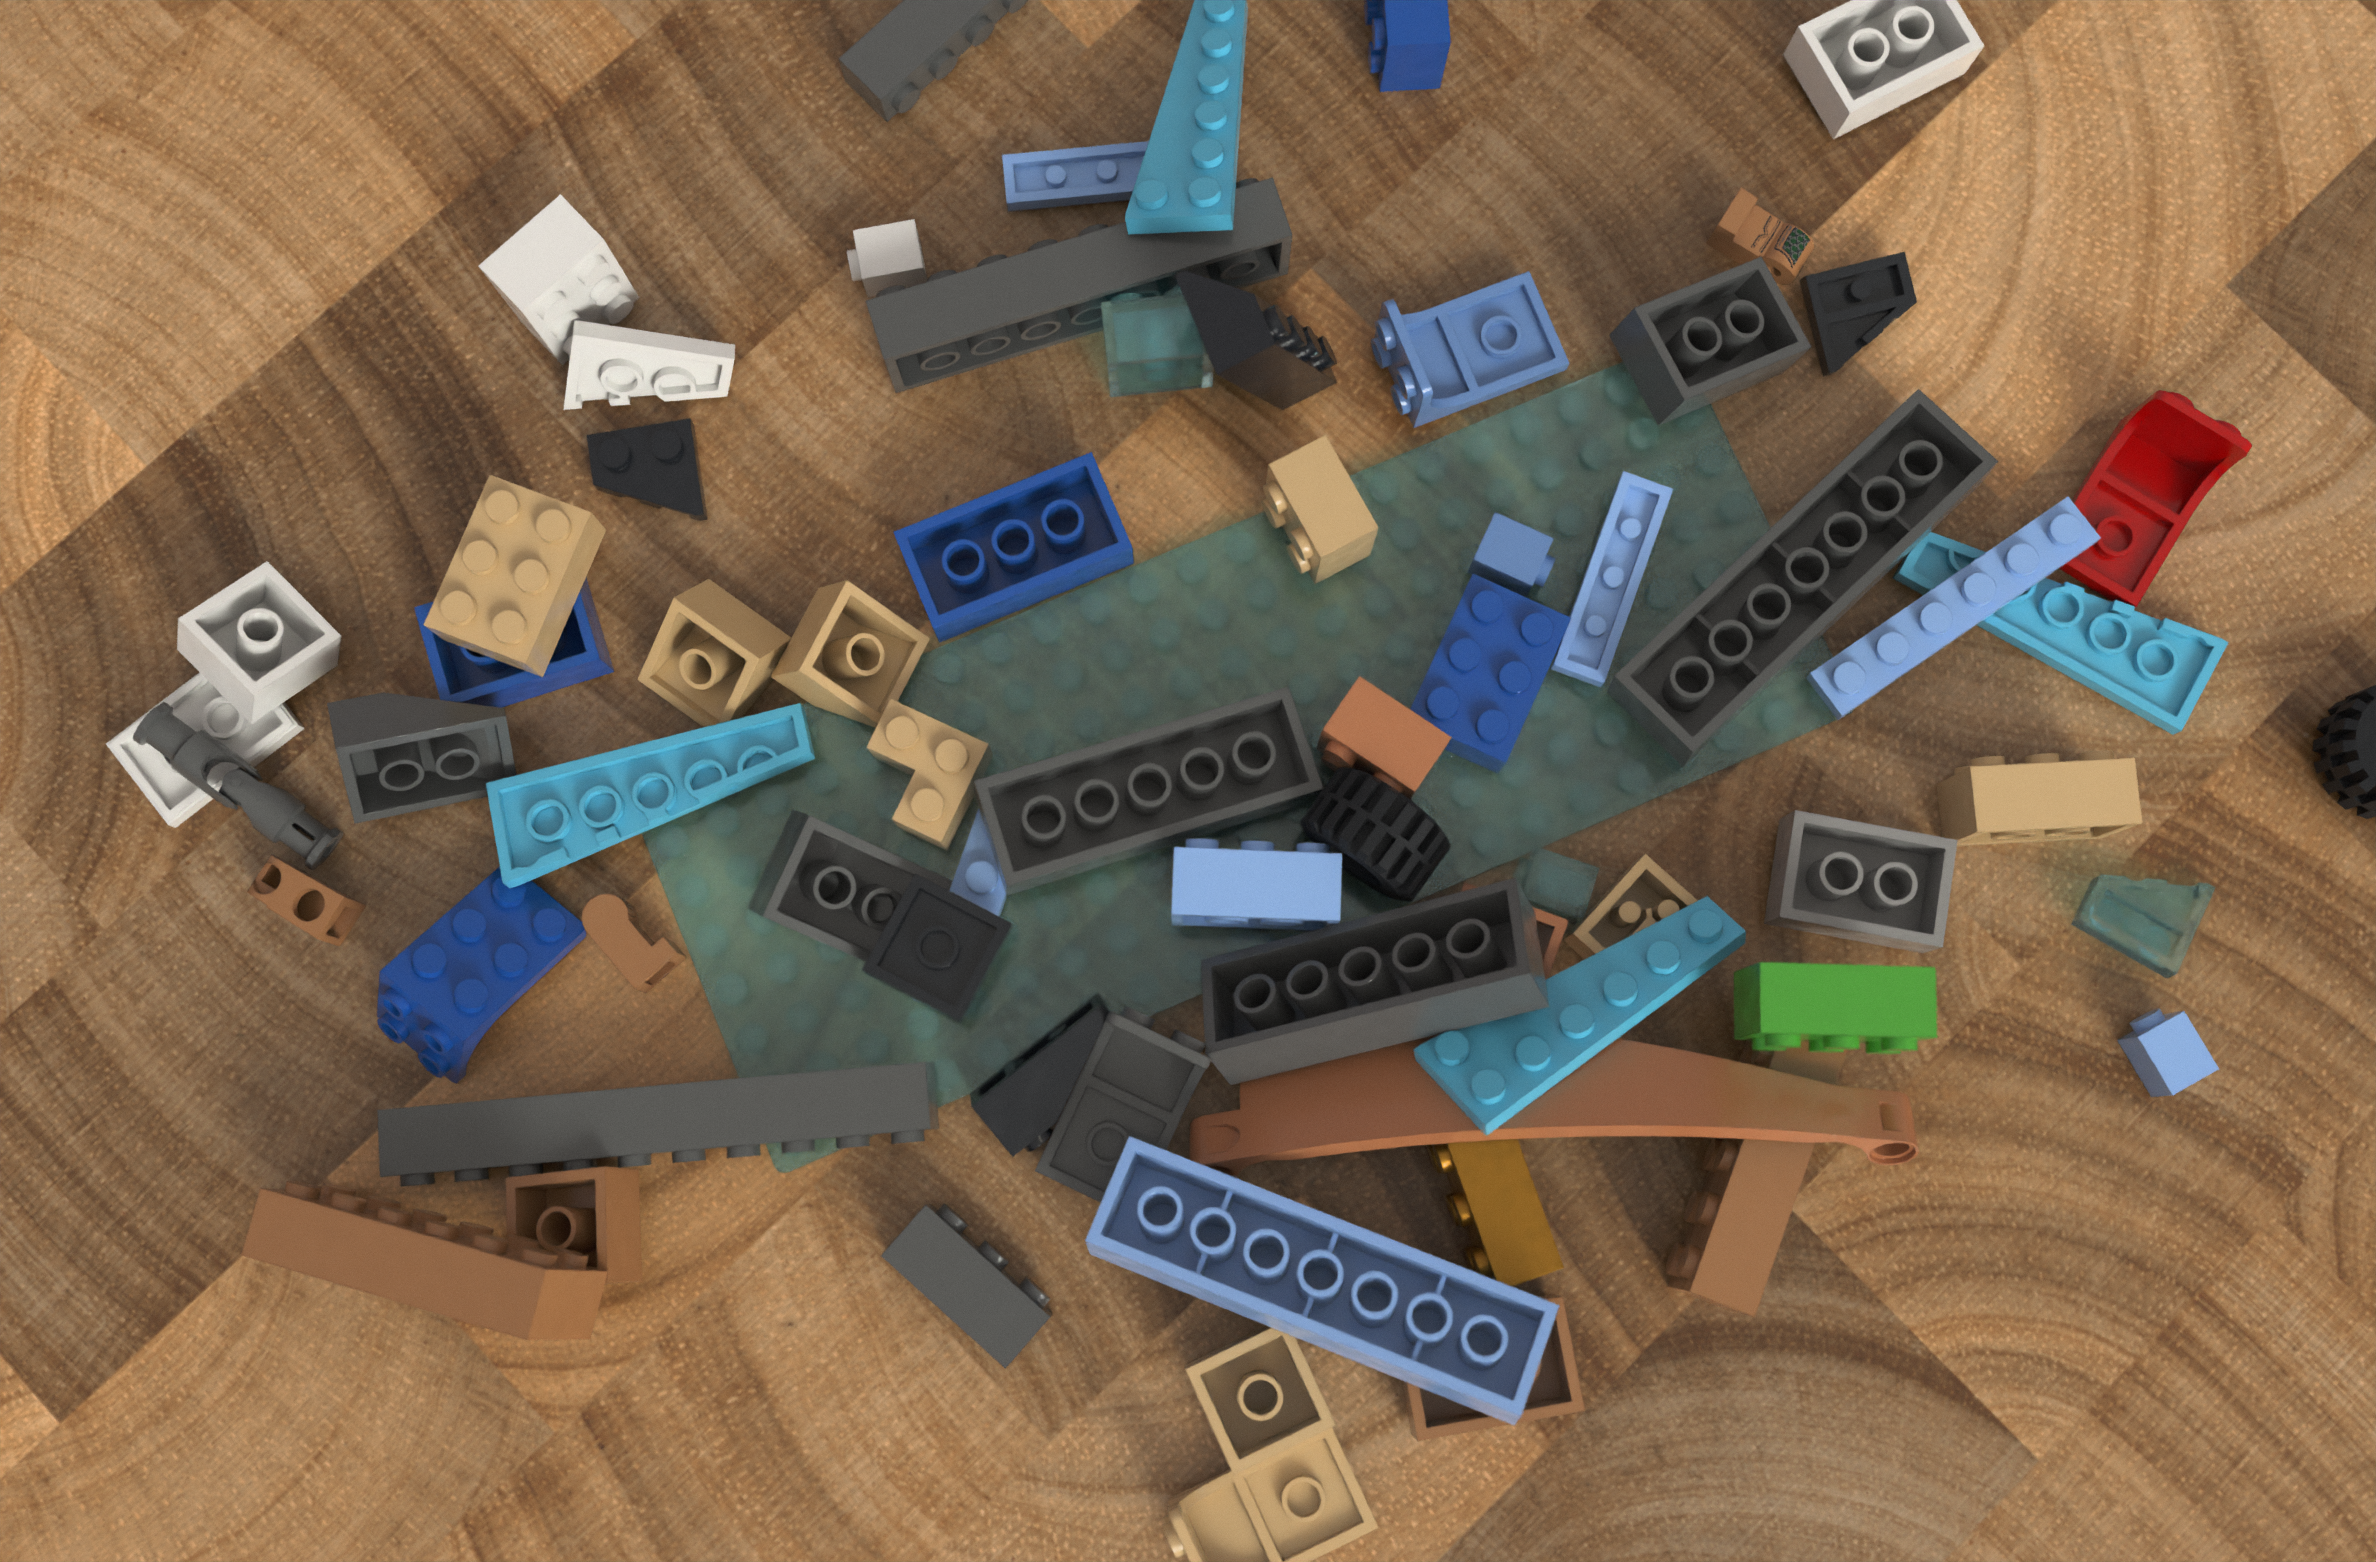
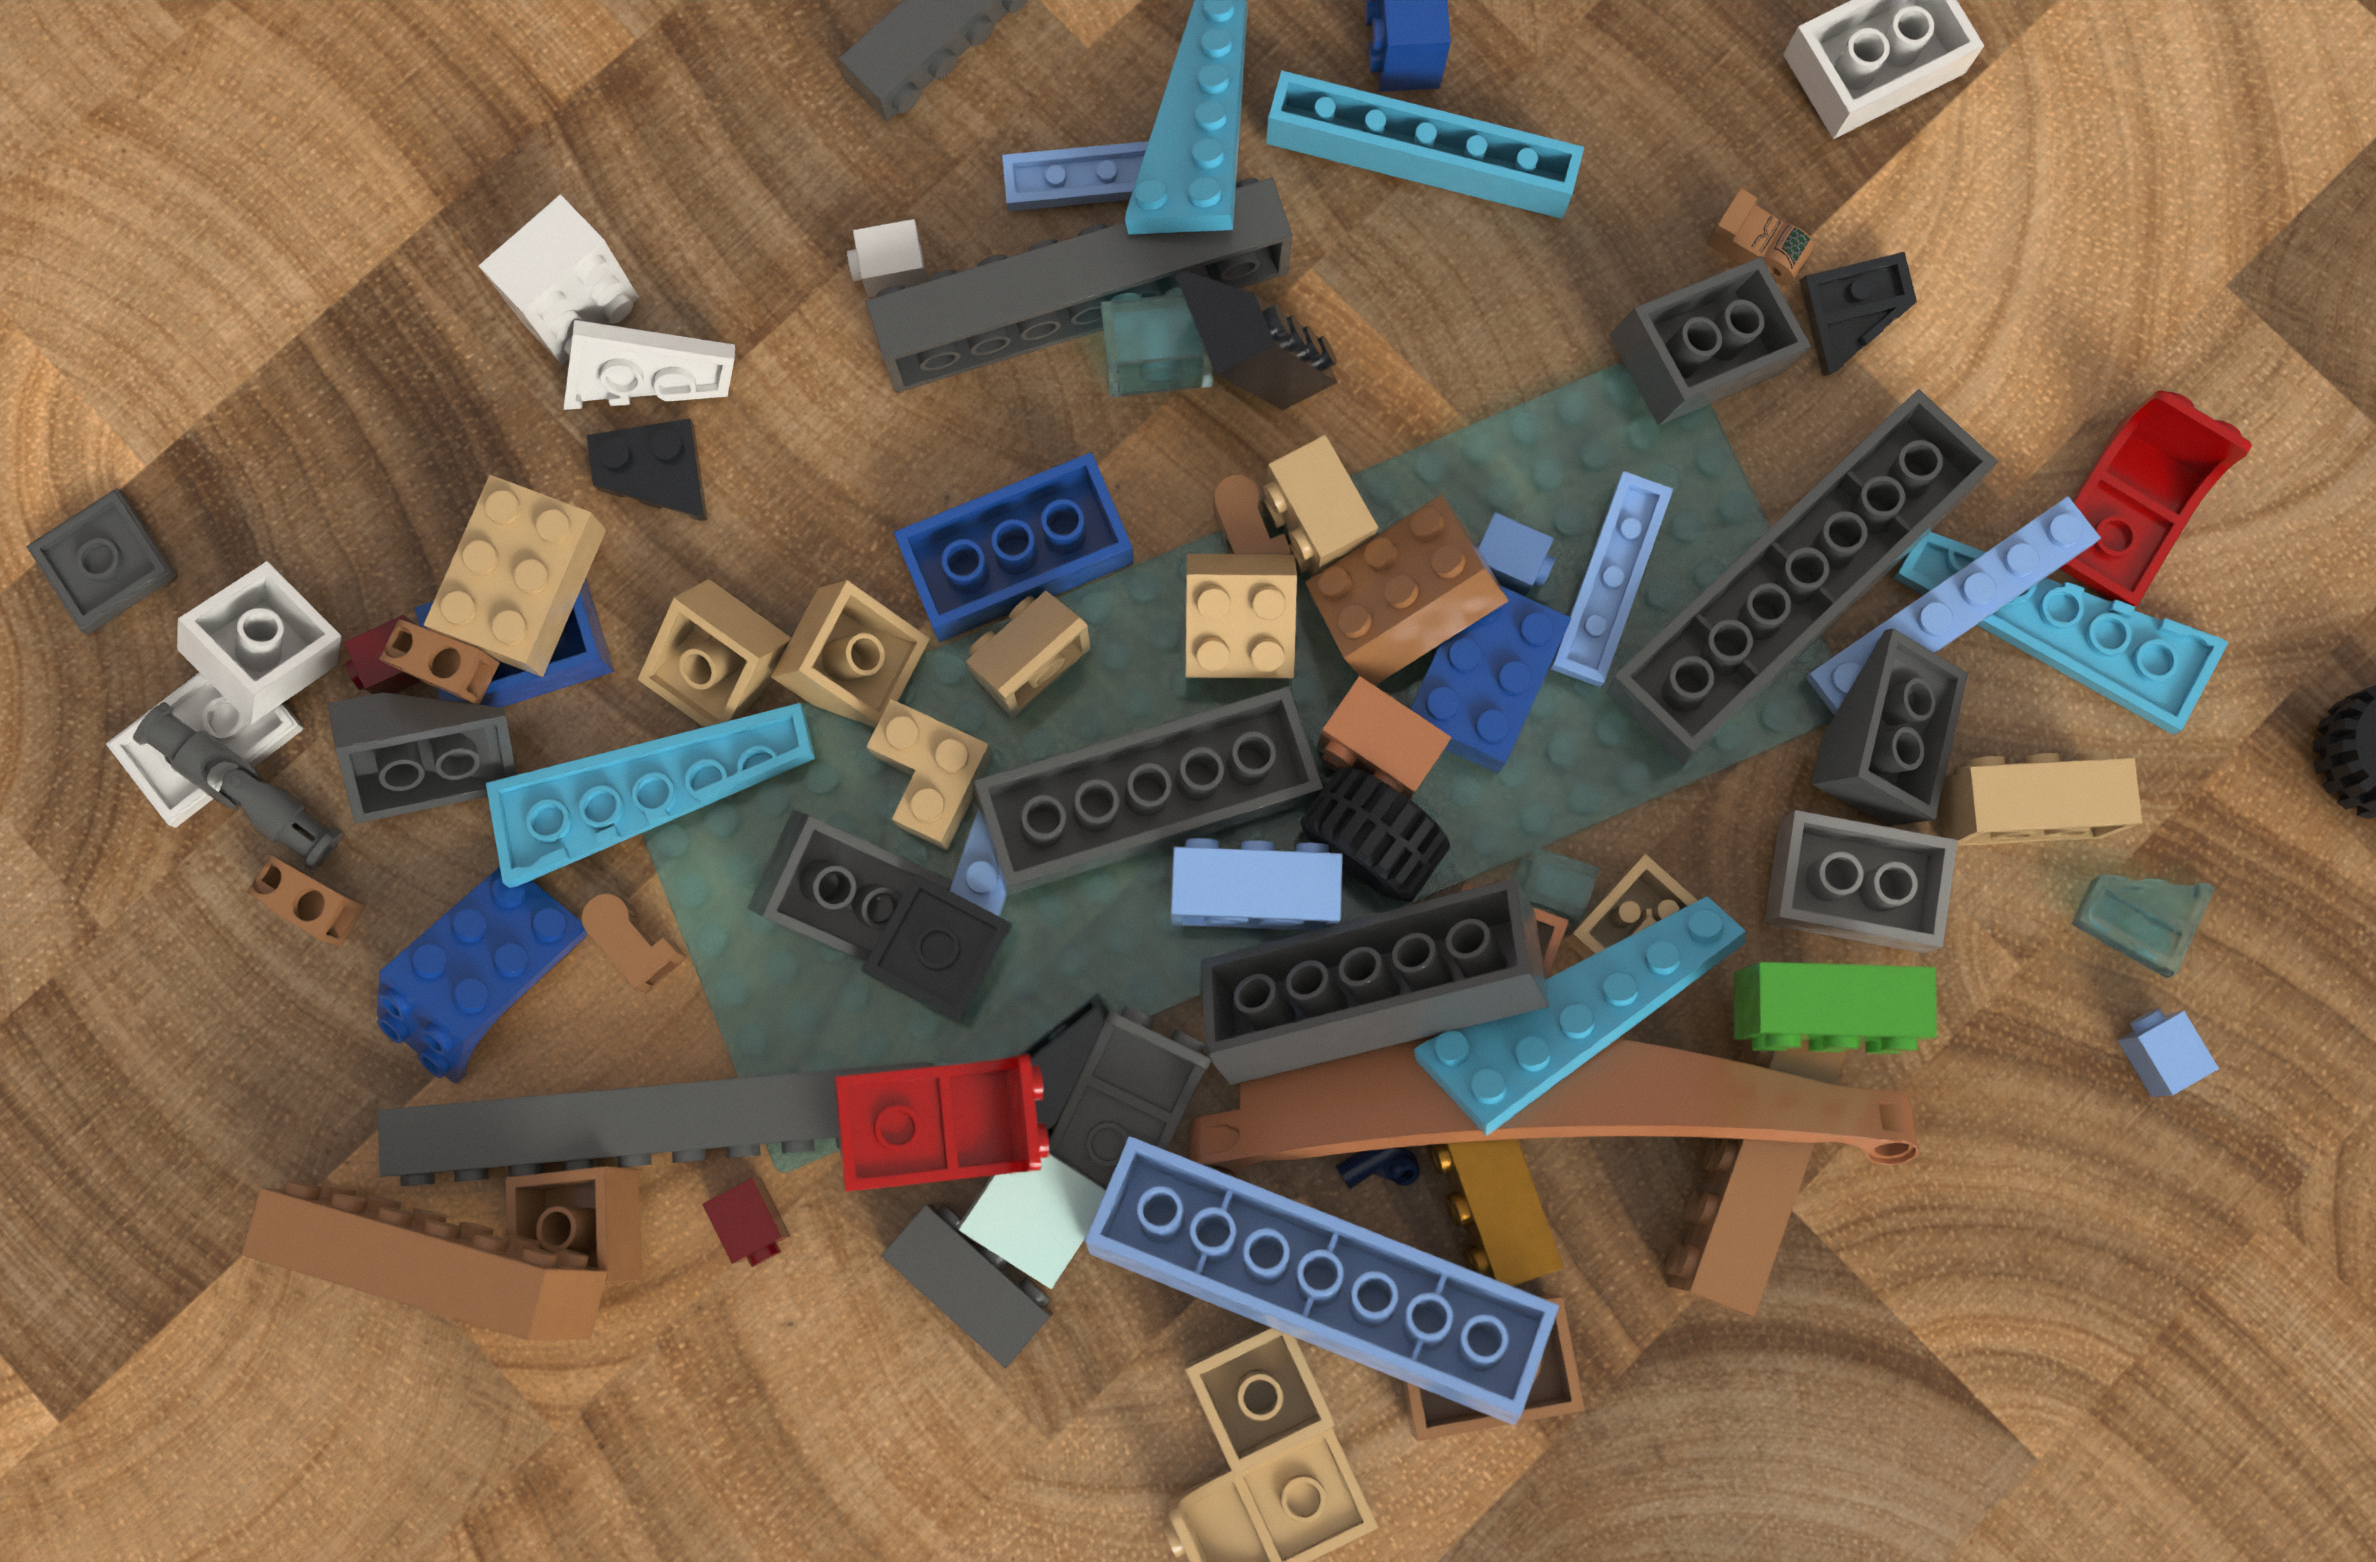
(102, 561): none -> dark grey tile
(366, 668): none -> dark red brick
(440, 661): none -> medium nougat leg
(747, 1222): none -> dark red brick
(940, 1123): none -> red bracket
(1028, 651): none -> tan slope
(1035, 1217): none -> light aqua tile
(1240, 520): none -> medium nougat leg
(1240, 615): none -> tan brick
(1391, 1163): none -> dark blue arm
(1406, 591): none -> medium nougat brick
(1423, 144): none -> medium azure brick
(1467, 349): medium blue bracket -> none
(1893, 733): none -> dark grey slope

